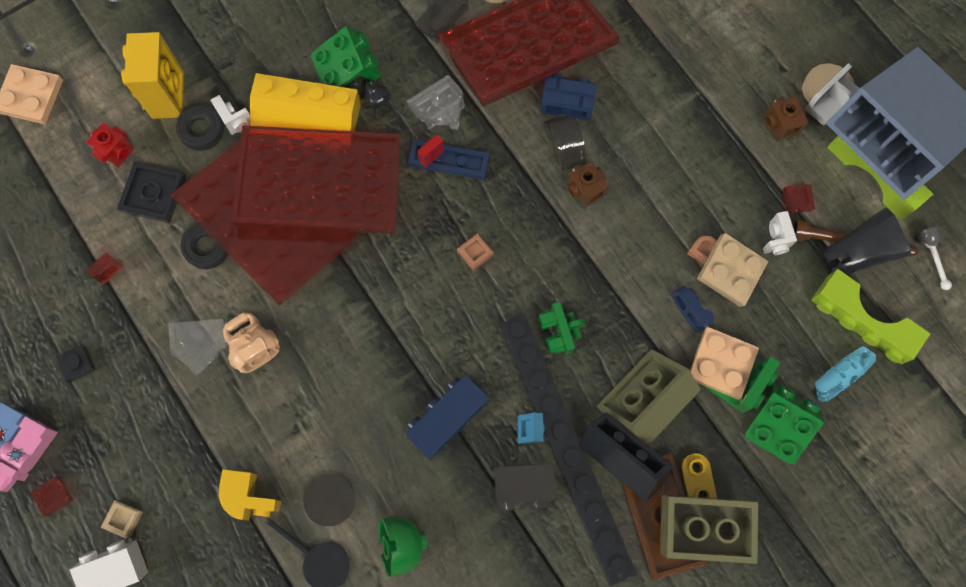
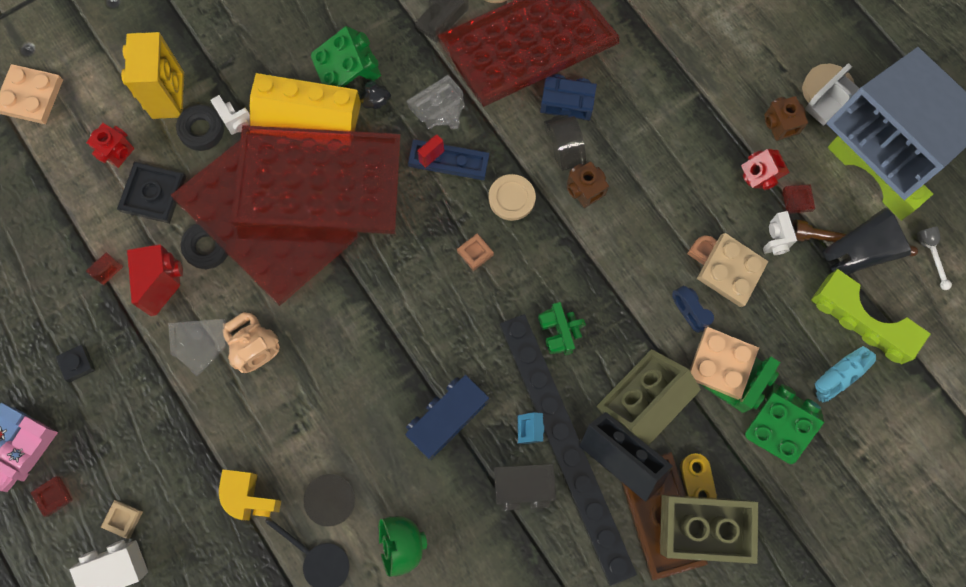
(153, 277): none -> red slope
(512, 197): none -> tan piece
(764, 169): none -> brick

